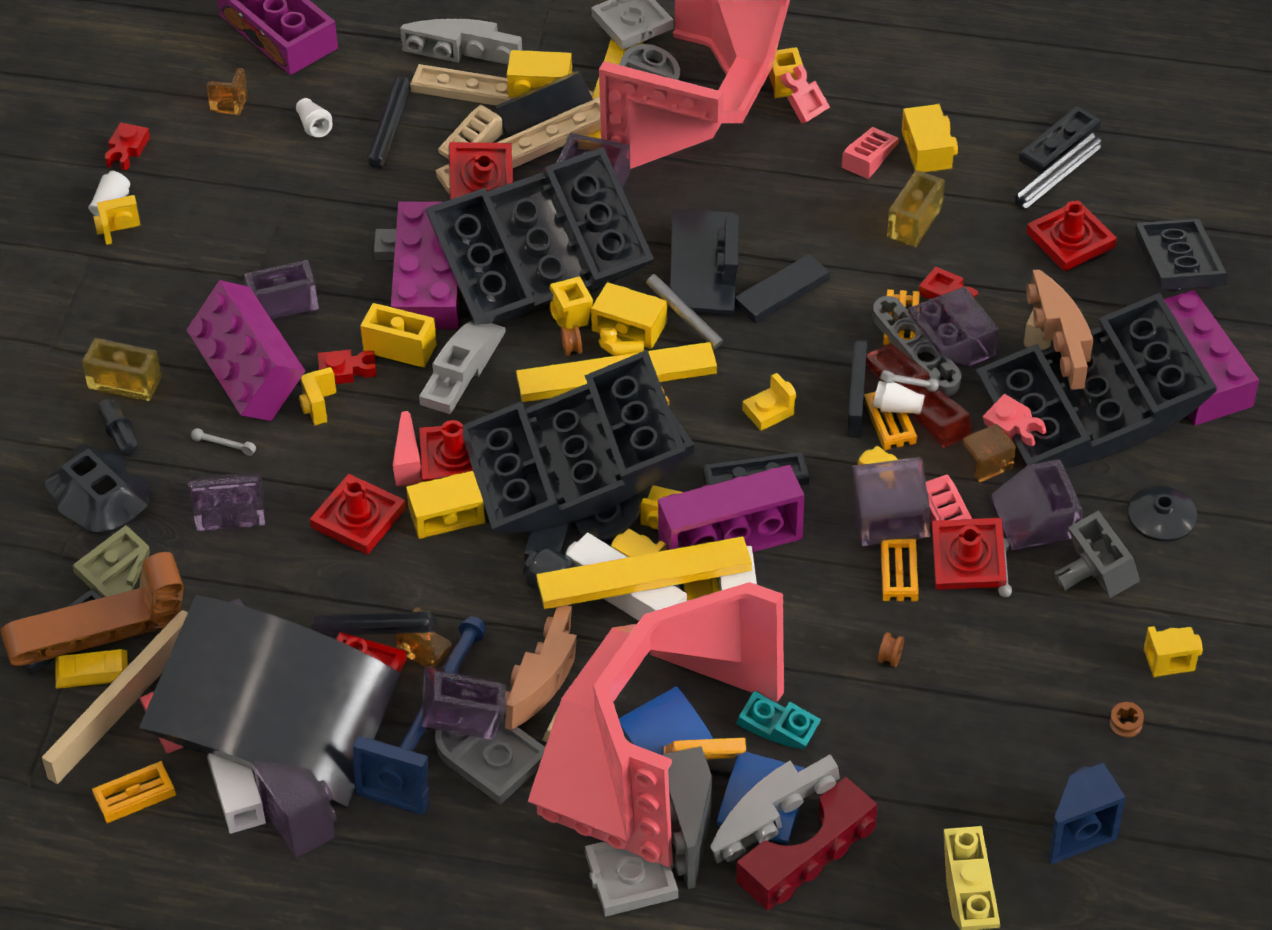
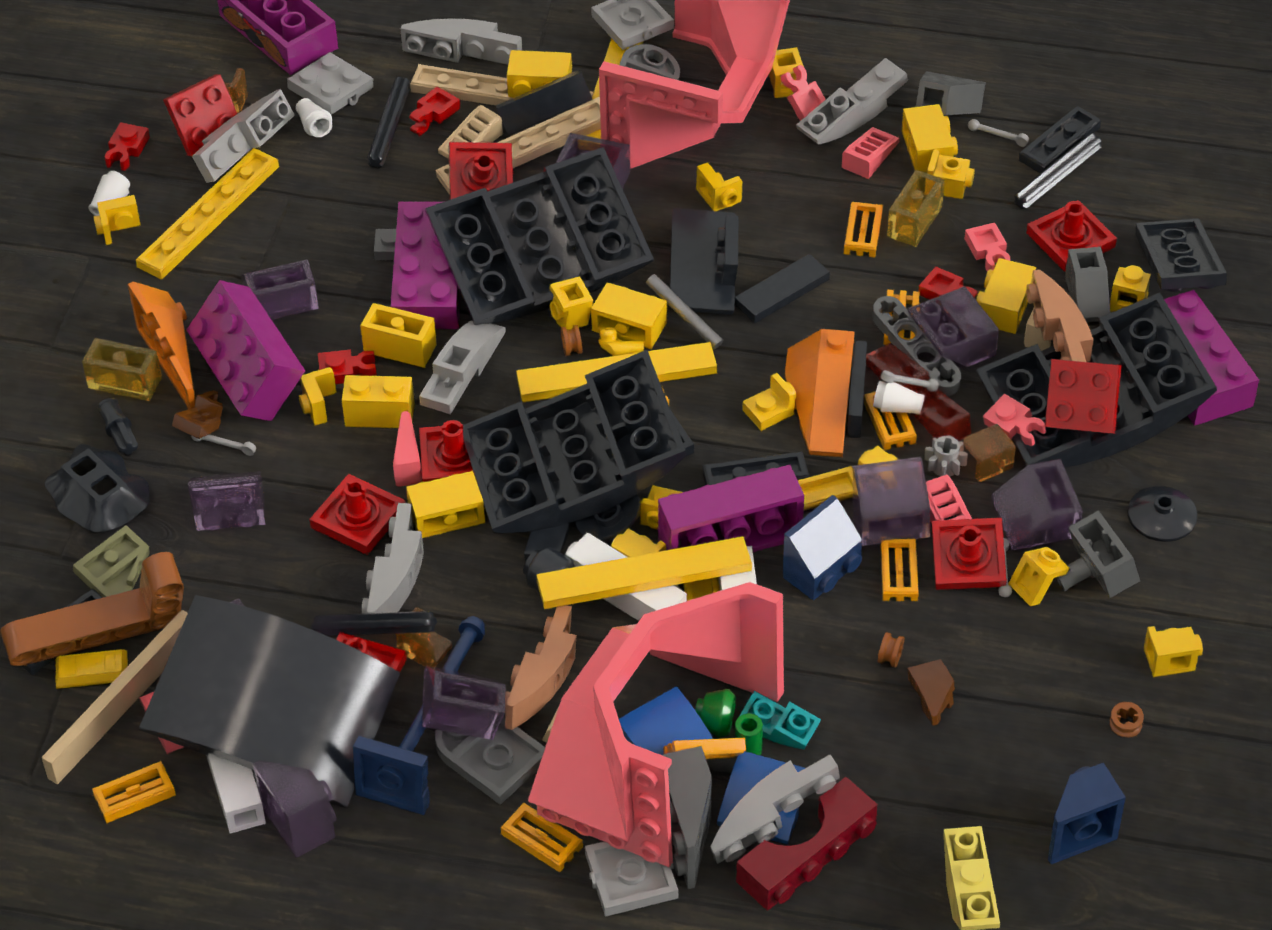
(163, 330): none -> orange wedge
(200, 111): none -> red plate
(202, 418): none -> reddish brown slope
(207, 213): none -> yellow tile
(241, 133): none -> light grey slope
(330, 83): none -> light grey plate
(376, 400): none -> yellow brick
(397, 571): none -> light grey slope
(435, 106): none -> red plate
(540, 850): none -> light orange tile
(716, 191): none -> yellow bracket
(717, 711): none -> green cone
(751, 728): none -> green piece
(821, 378): none -> orange wedge
(821, 549): none -> slope
(822, 486): none -> yellow tile
(852, 108): none -> light grey slope
(861, 246): none -> light orange tile
(934, 687): none -> reddish brown slope
(946, 456): none -> light grey gear
(952, 93): none -> dark grey slope
(954, 172): none -> yellow brick
(987, 243): none -> coral plate
(1006, 294): none -> yellow brick
(1021, 139): none -> light grey hinge
(1036, 573): none -> yellow bracket
(1083, 396): none -> red plate
(1088, 282): none -> dark grey slope
(1130, 283): none -> yellow brick

